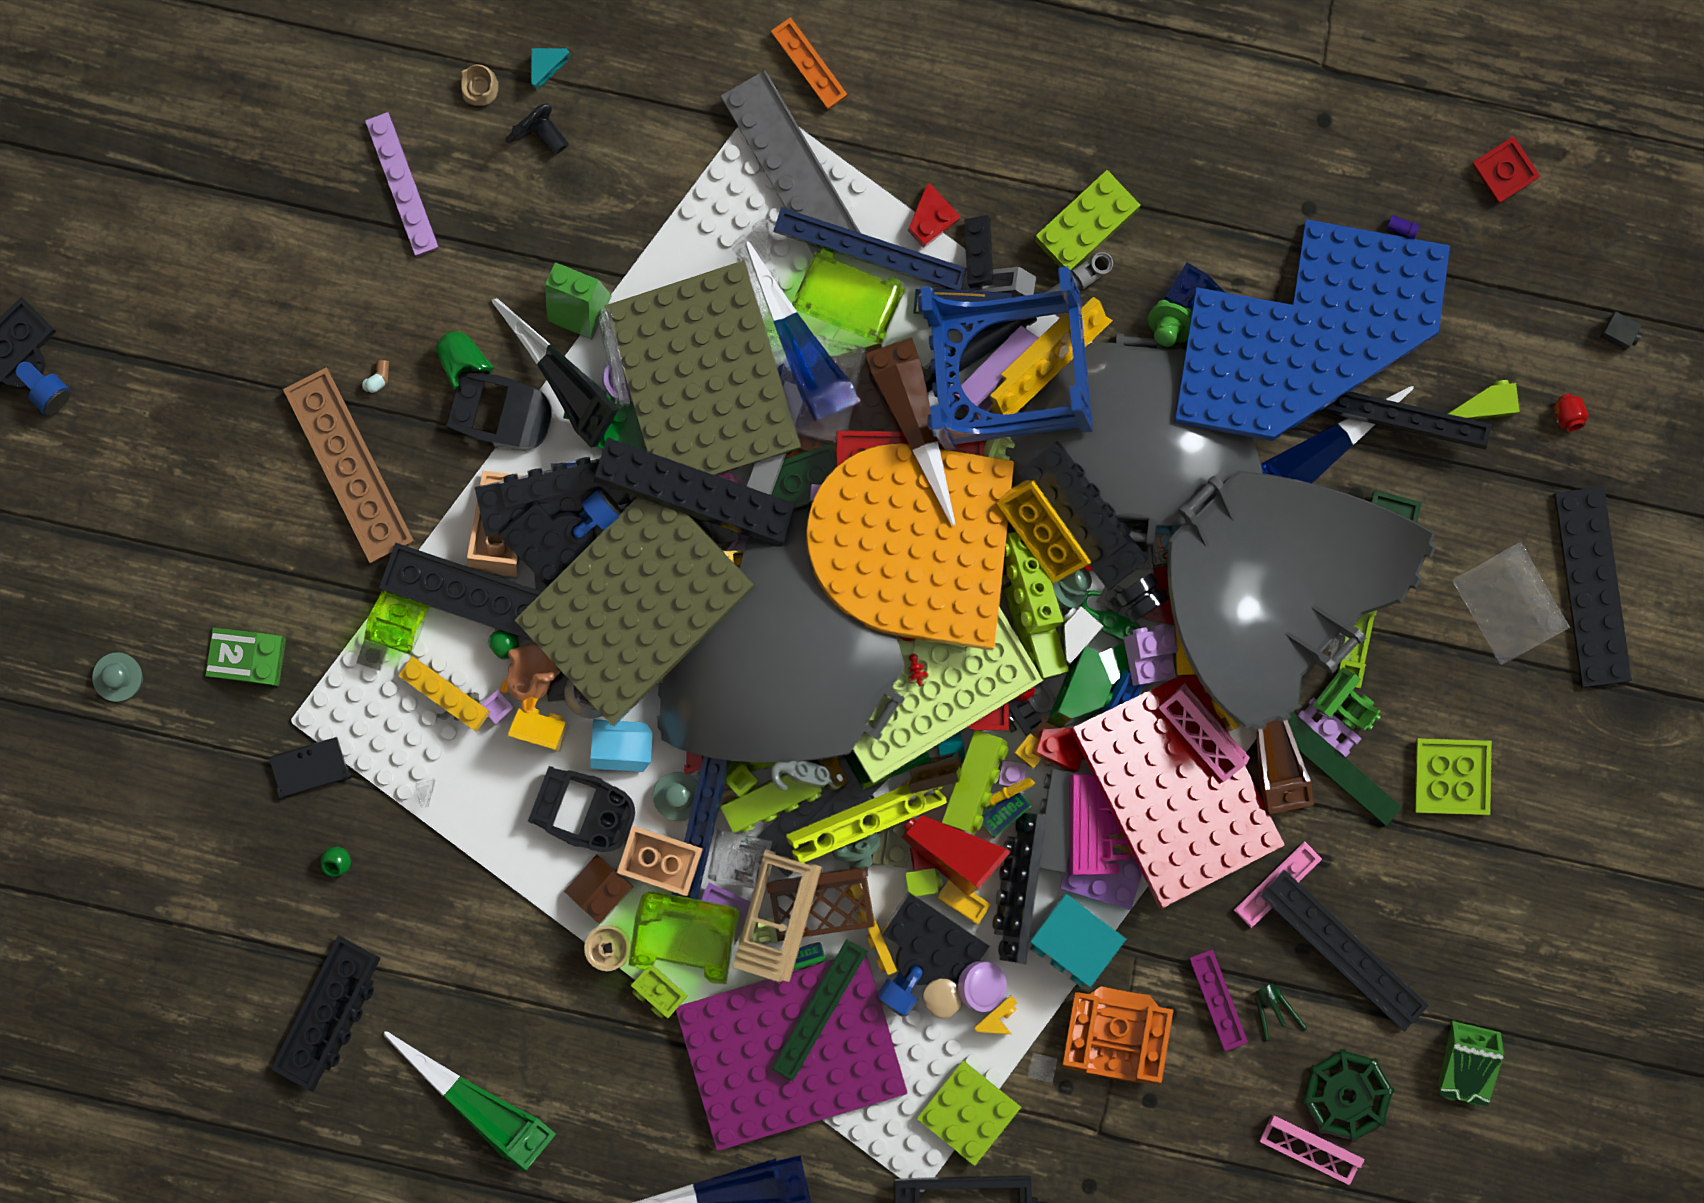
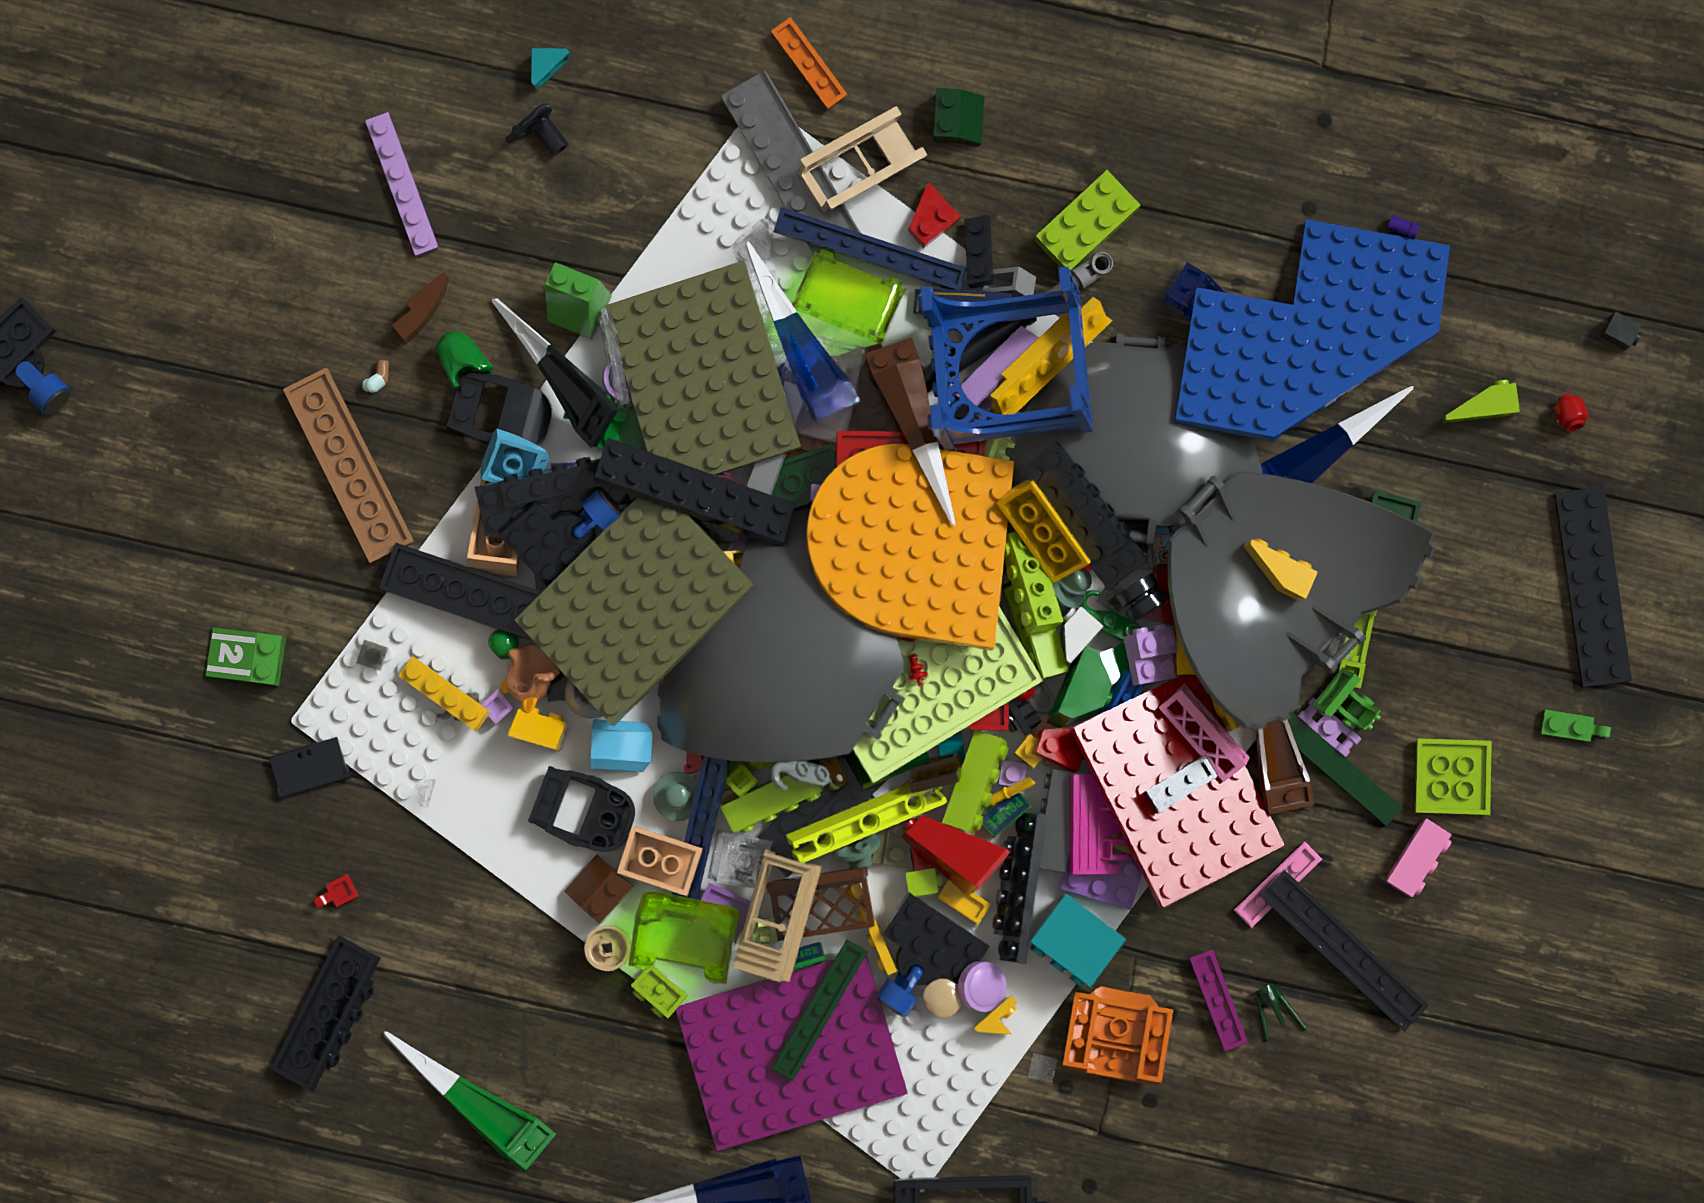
(117, 677): sand green plate -> none
(335, 861): green piece -> none
(339, 891): none -> red plate
(396, 622): clear neon green slope -> none
(422, 307): none -> reddish brown slope
(479, 85): tan hair -> none
(511, 455): none -> medium azure slope
(890, 141): none -> tan piece
(958, 116): none -> dark green slope
(968, 1112): lime plate -> none
(1169, 323): bright green plate -> none
(1180, 784): none -> plate
(1284, 573): none -> yellow slope
(1316, 1141): bright pink fence -> none
(1351, 1081): dark green plate -> none
(1411, 419): black plate -> none
(1418, 858): none -> bright pink brick
(1470, 1064): slope -> none
(1506, 170): red plate -> none
(1511, 603): clear slope -> none
(1571, 726): none -> bright green plate

